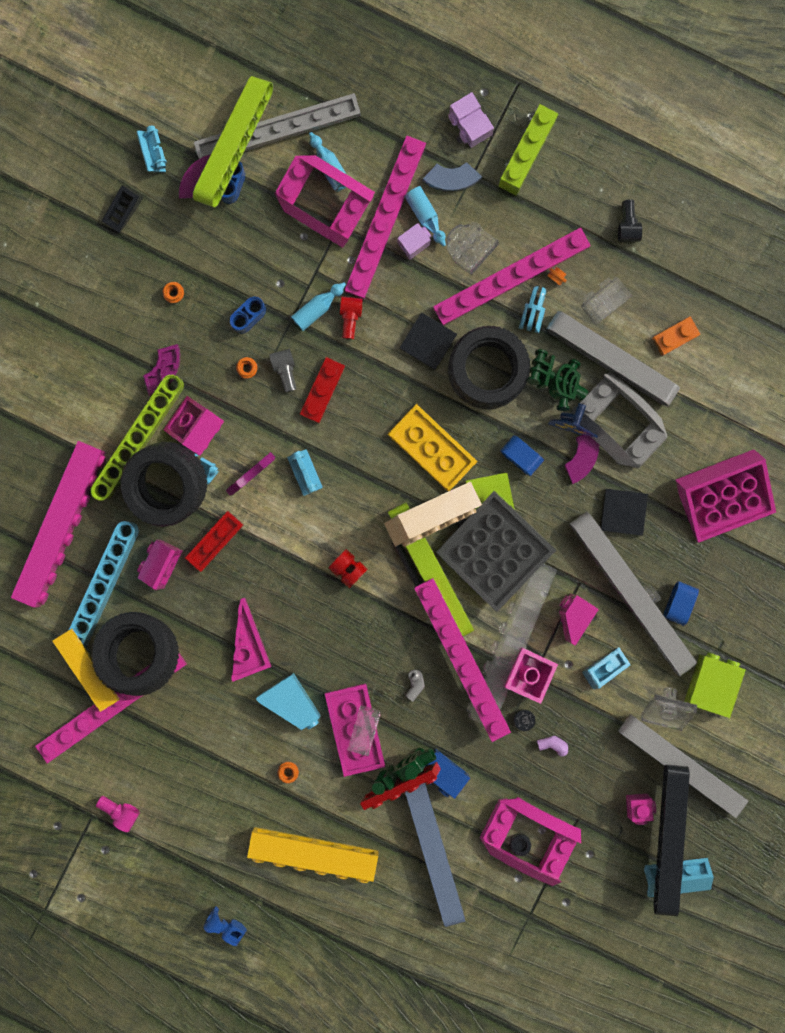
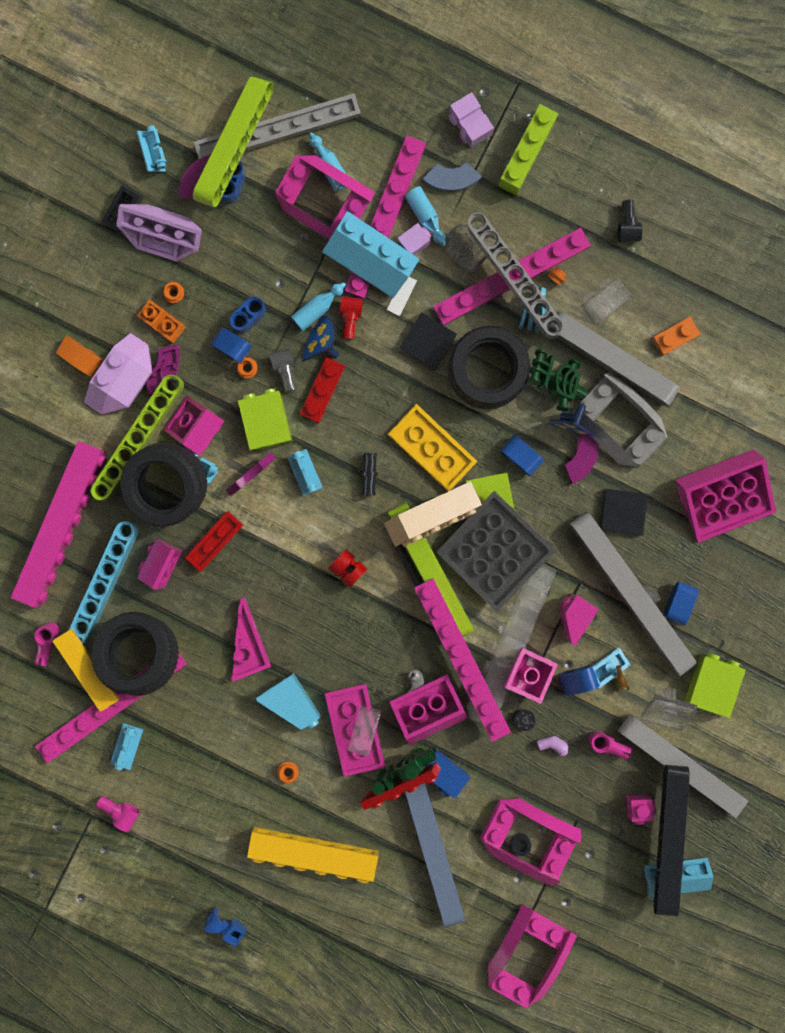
(45, 643): none -> dark pink pin
(79, 356): none -> orange slope
(120, 376): none -> lavender wedge
(126, 747): none -> medium azure hinge
(159, 231): none -> lavender wedge
(161, 321): none -> orange slope
(231, 345): none -> blue beam
(265, 420): none -> lime brick
(321, 340): none -> blue shield
(369, 474): none -> black pin
(370, 255): none -> medium azure slope
(399, 301): none -> white sticker
(428, 710): none -> dark pink slope
(510, 266): none -> light grey beam
(542, 929): none -> dark pink wedge
(578, 680): none -> blue beam
(609, 745): none -> dark pink pin
(621, 681): none -> pearl gold hand

